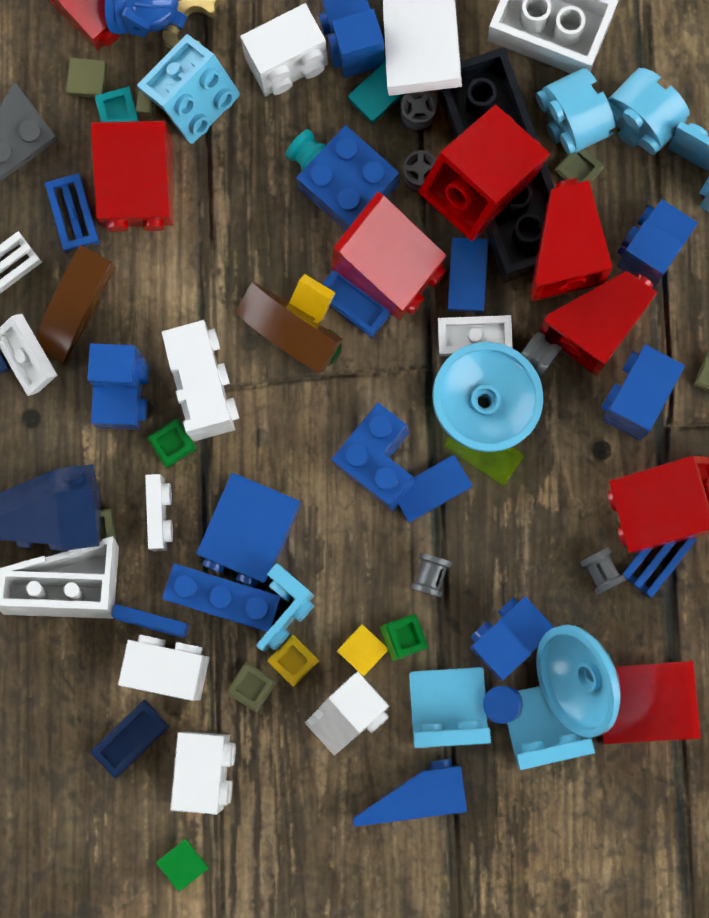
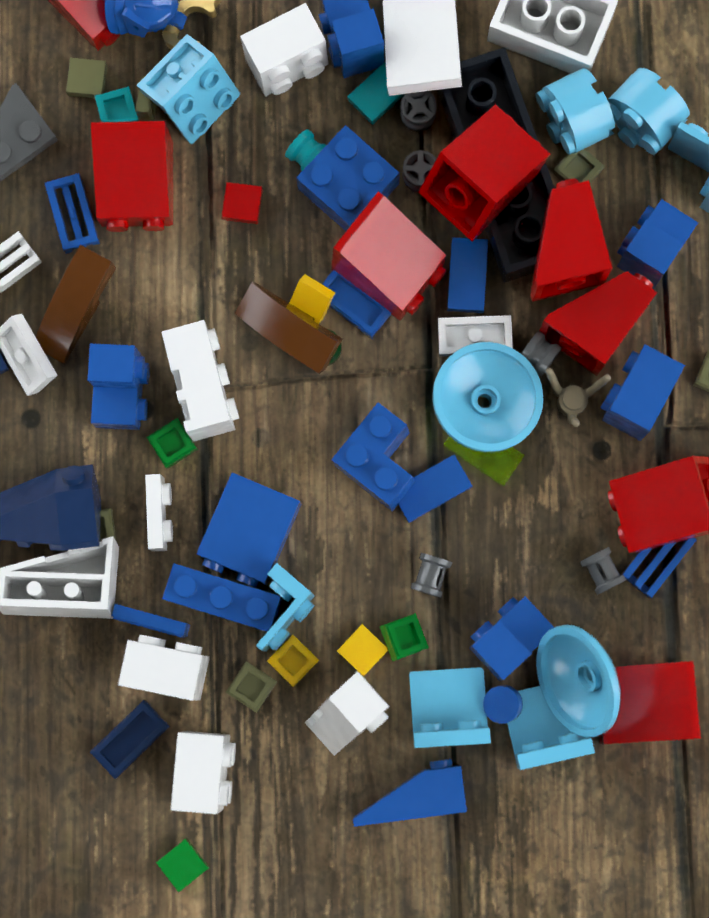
(242, 203): none -> red tile
(573, 398): none -> dark tan plant

